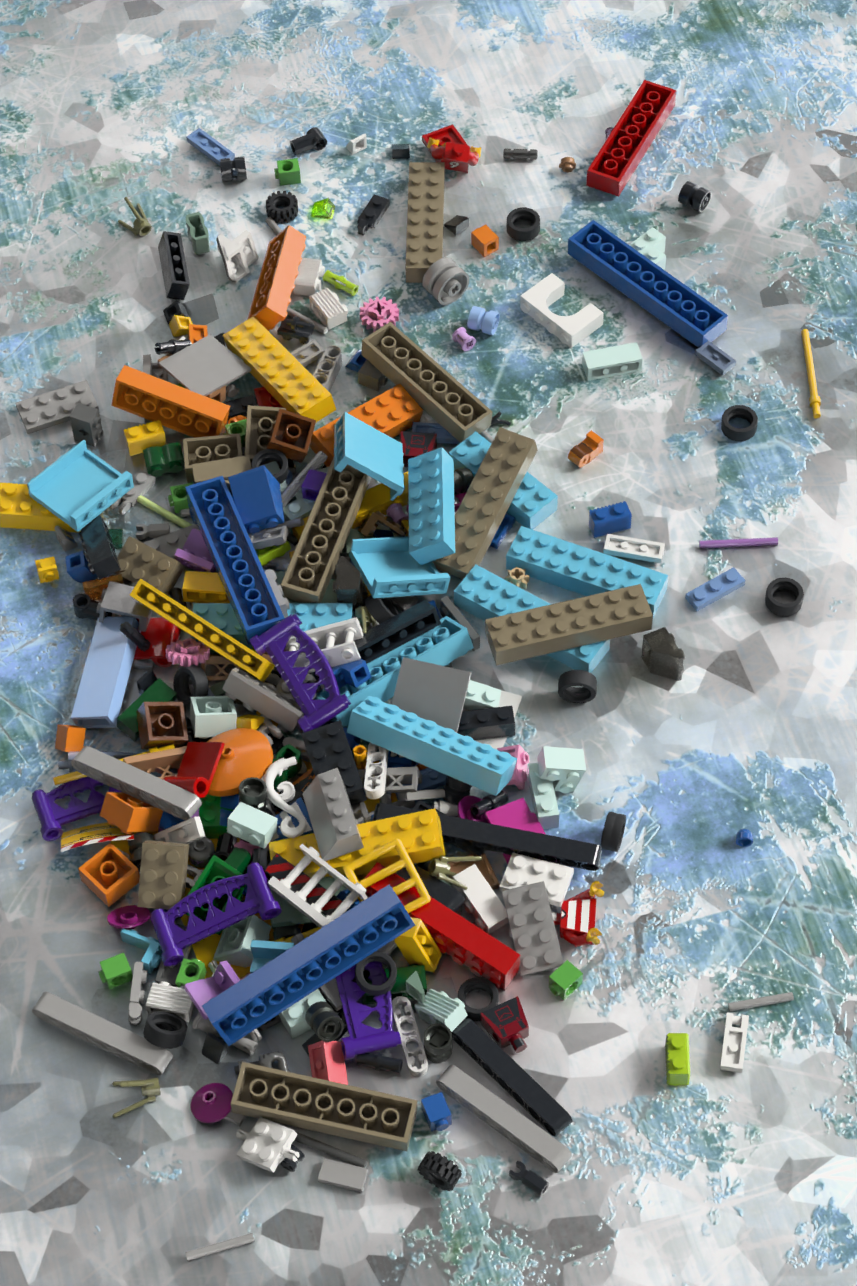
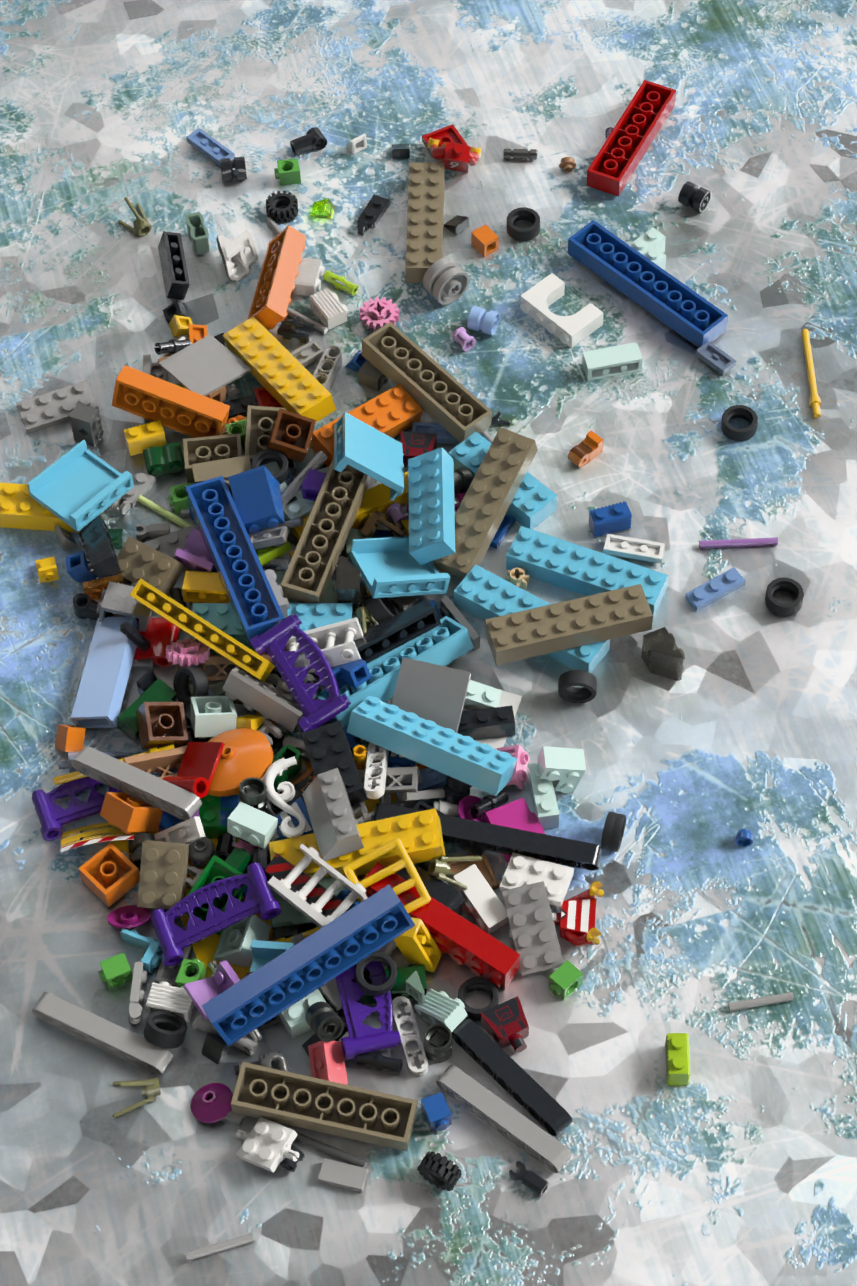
(734, 1043): white plate -> none

